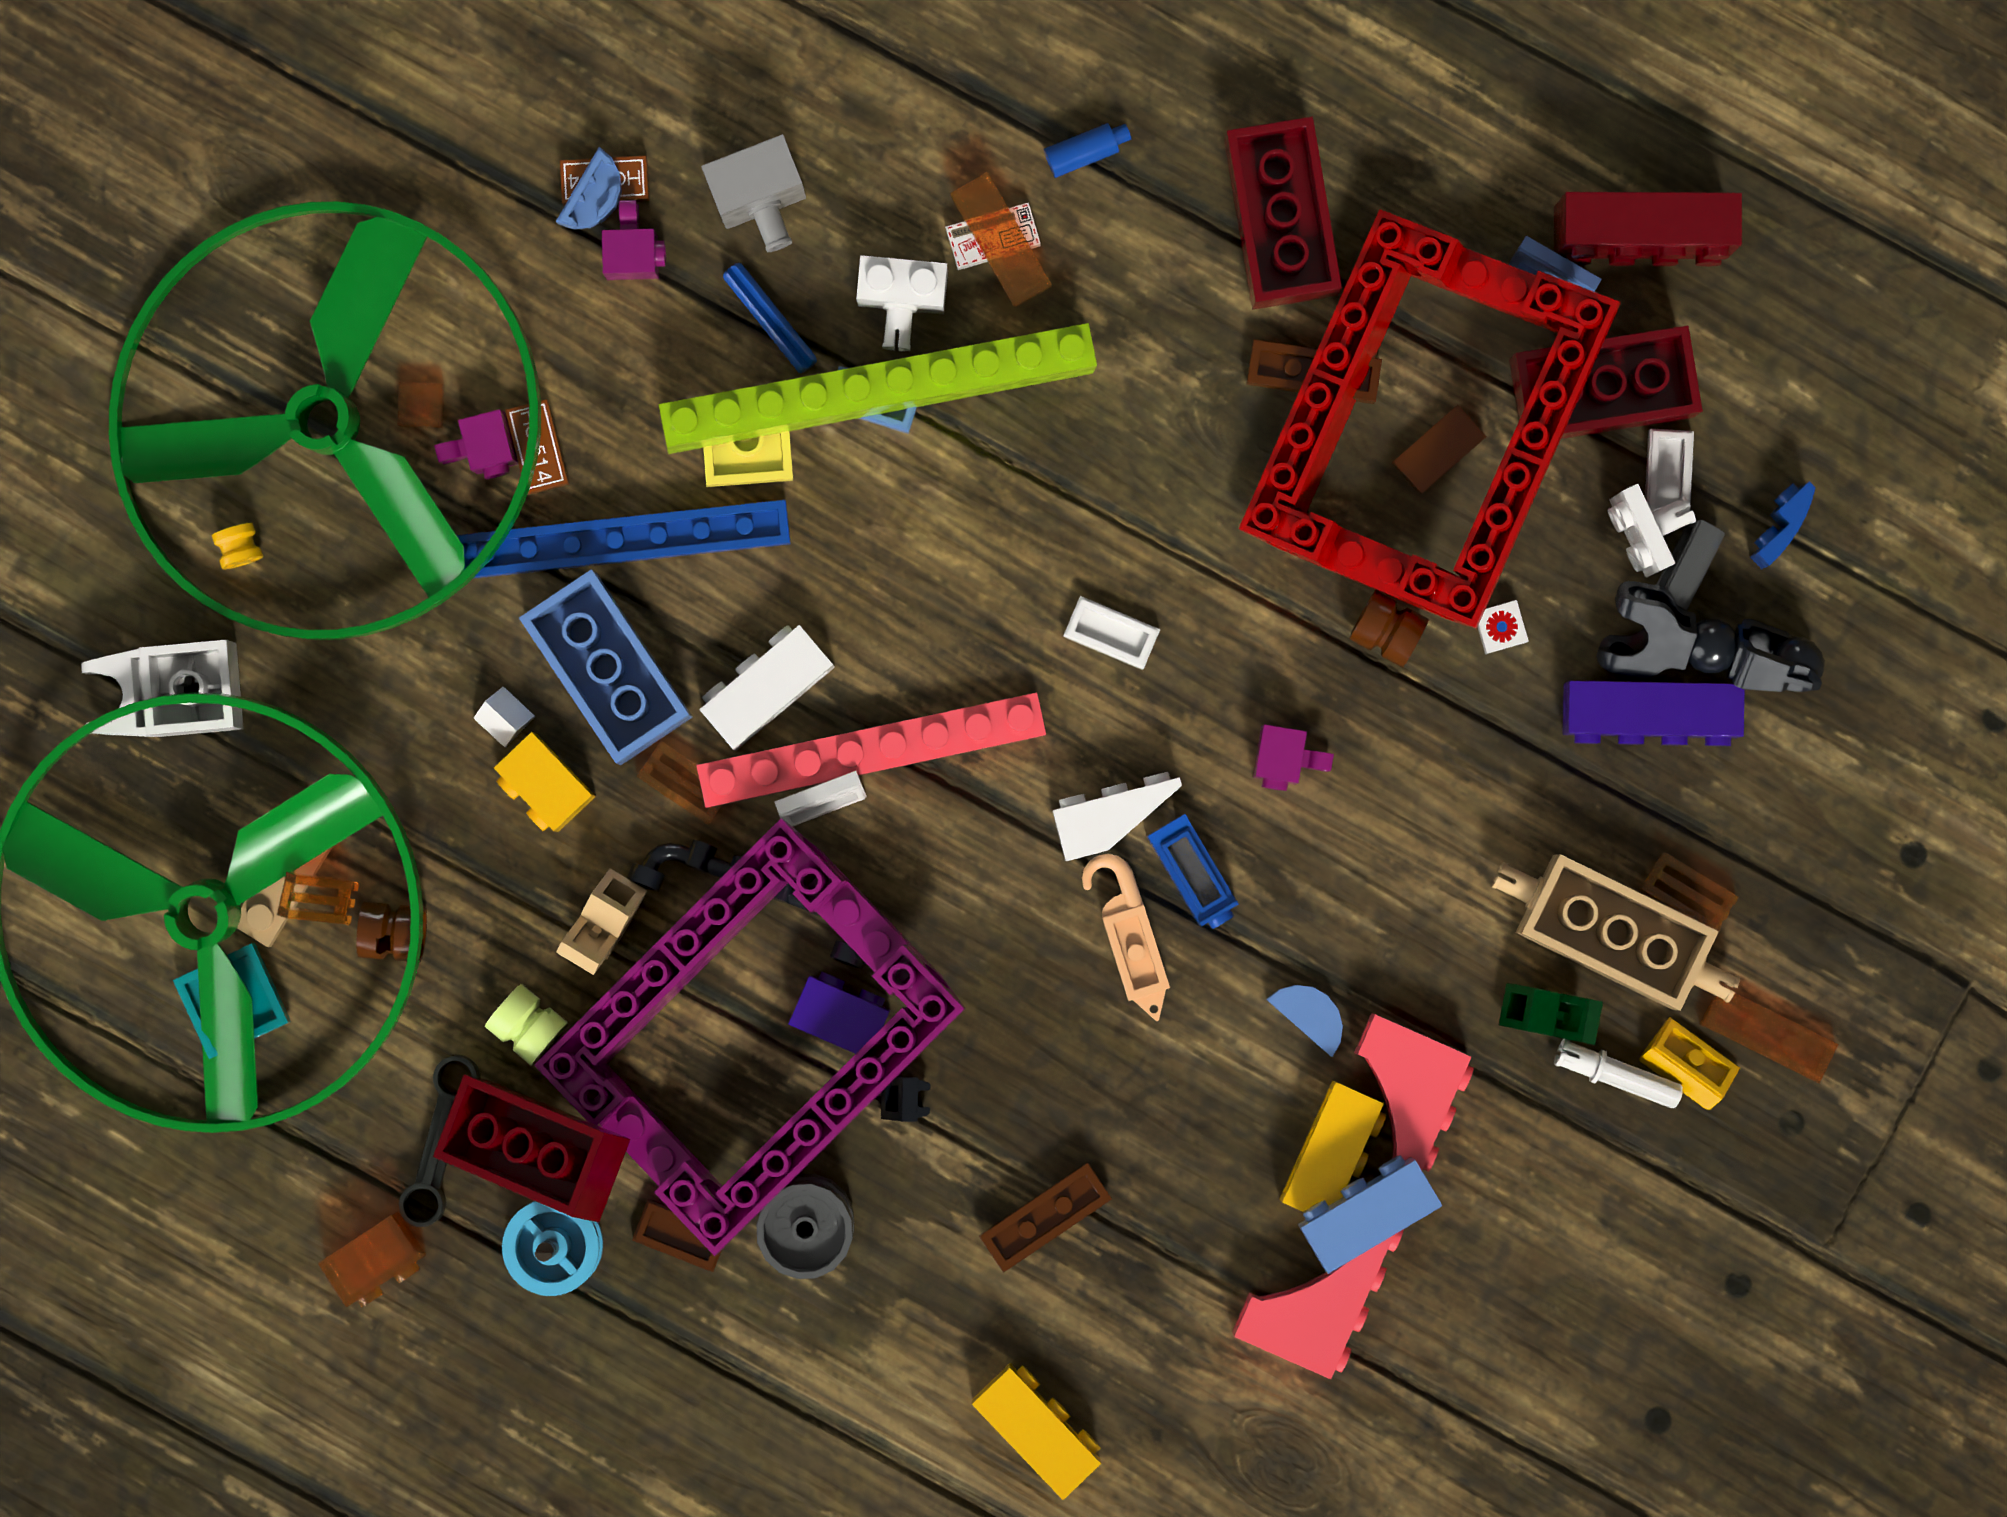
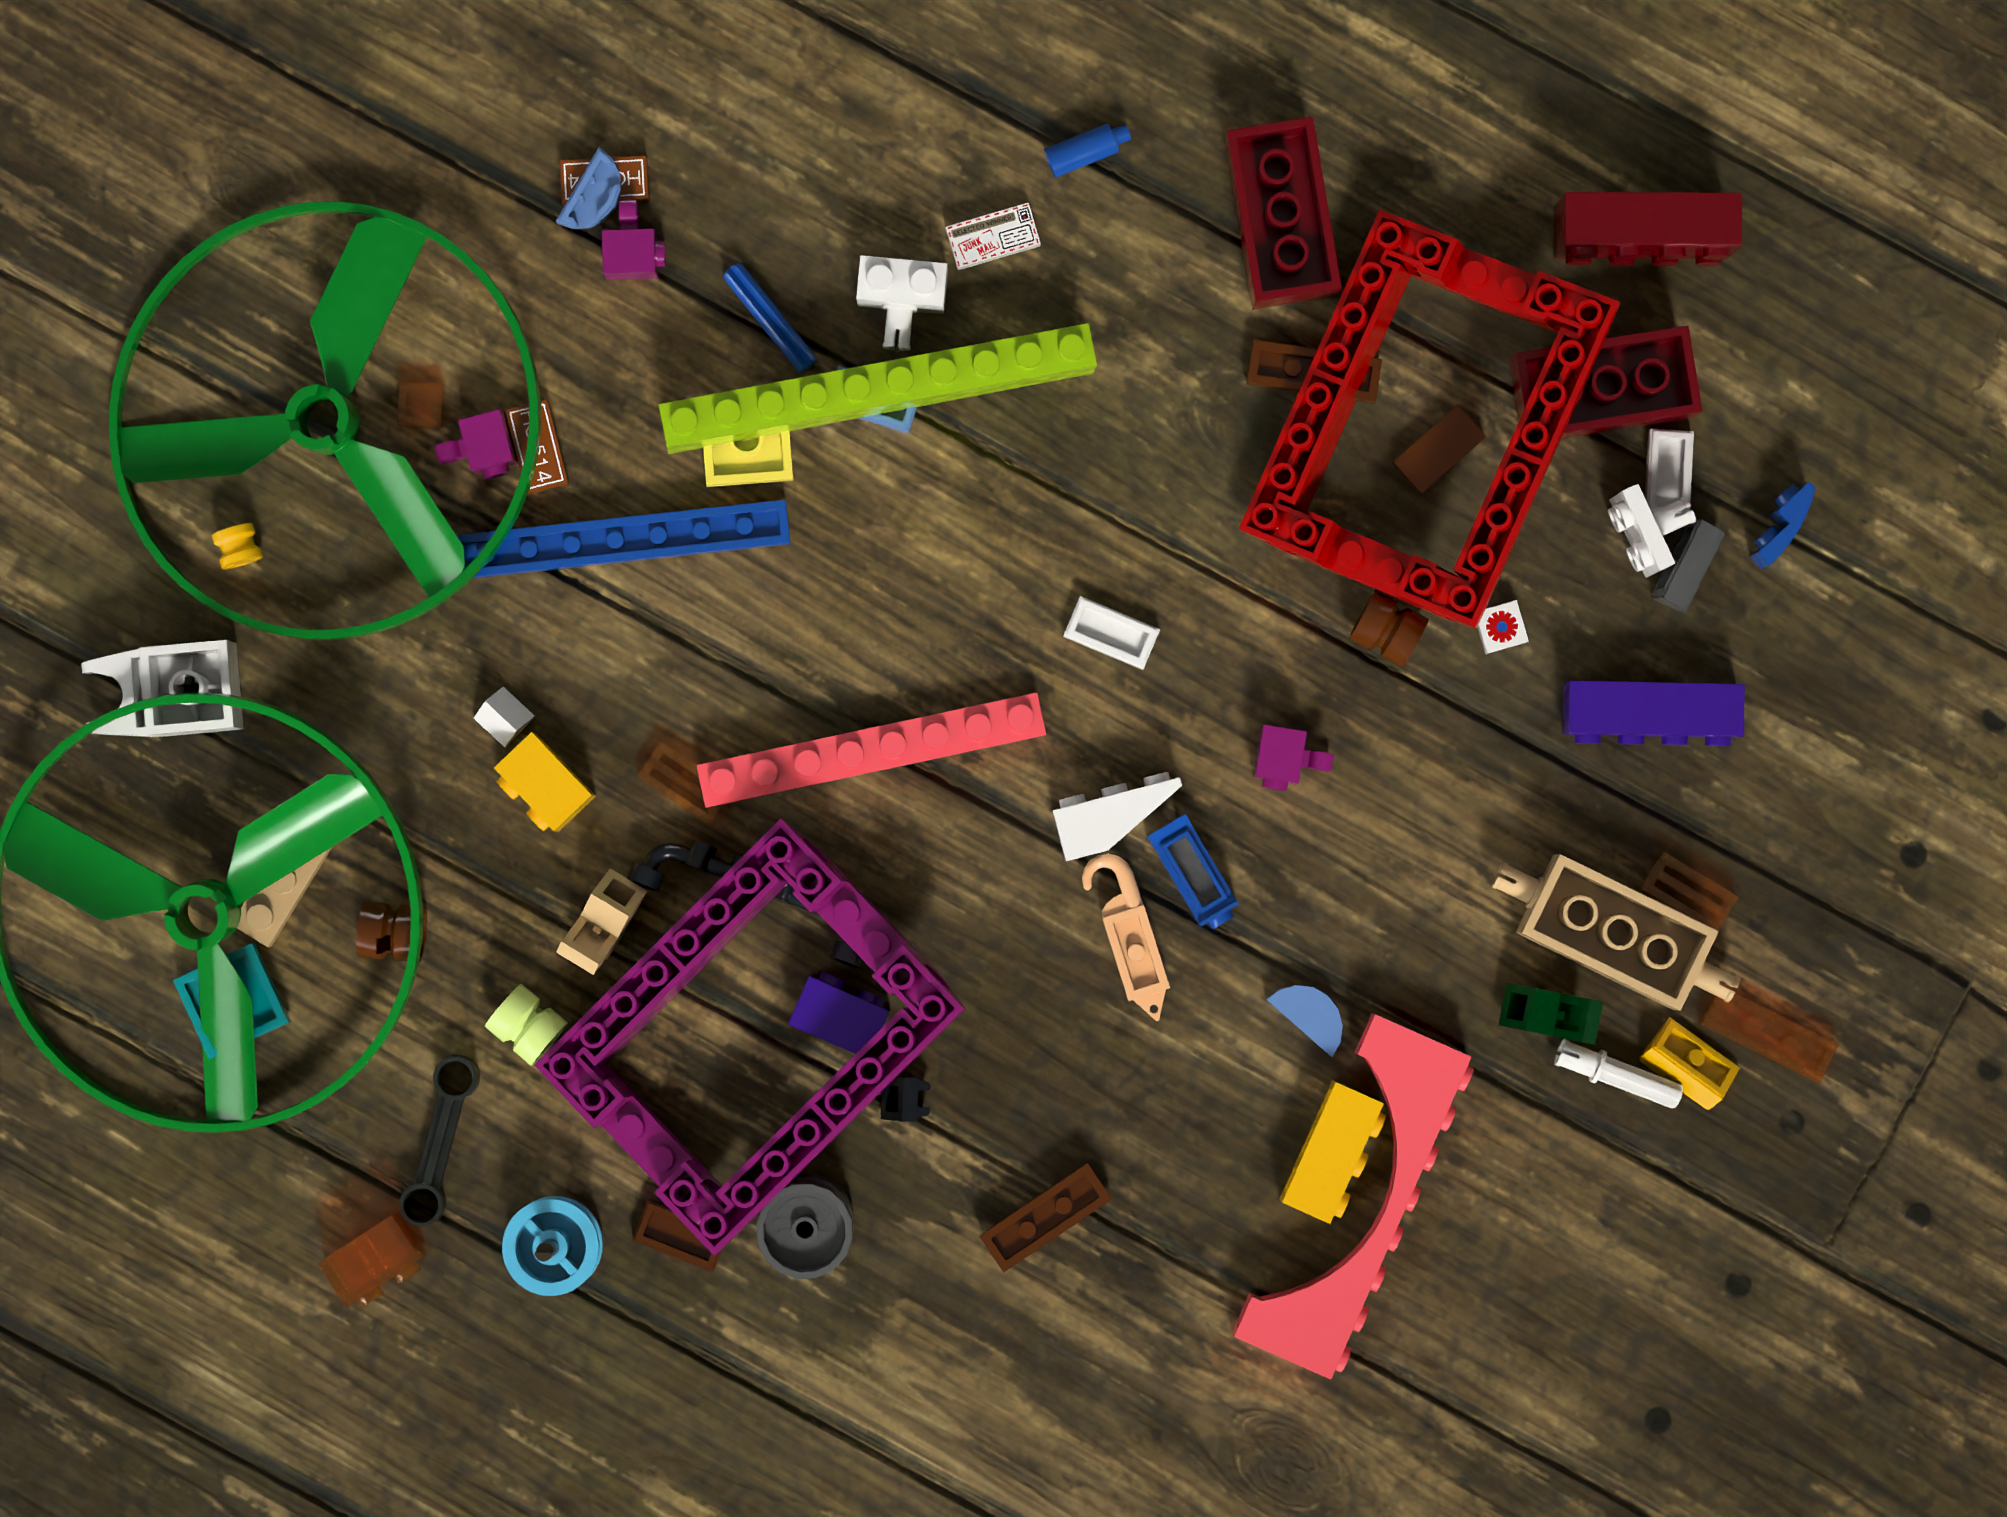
(340, 902): clear orange tile -> none
(531, 1148): dark red brick -> none
(605, 667): medium blue brick -> none
(755, 187): light grey brick -> none
(765, 686): white brick -> none
(821, 799): white tile -> none
(1000, 240): clear orange tile -> none
(1038, 1429): yellow brick -> none
(1368, 1213): medium blue brick -> none
(1534, 256): medium blue tile -> none
(1753, 654): black piece -> none

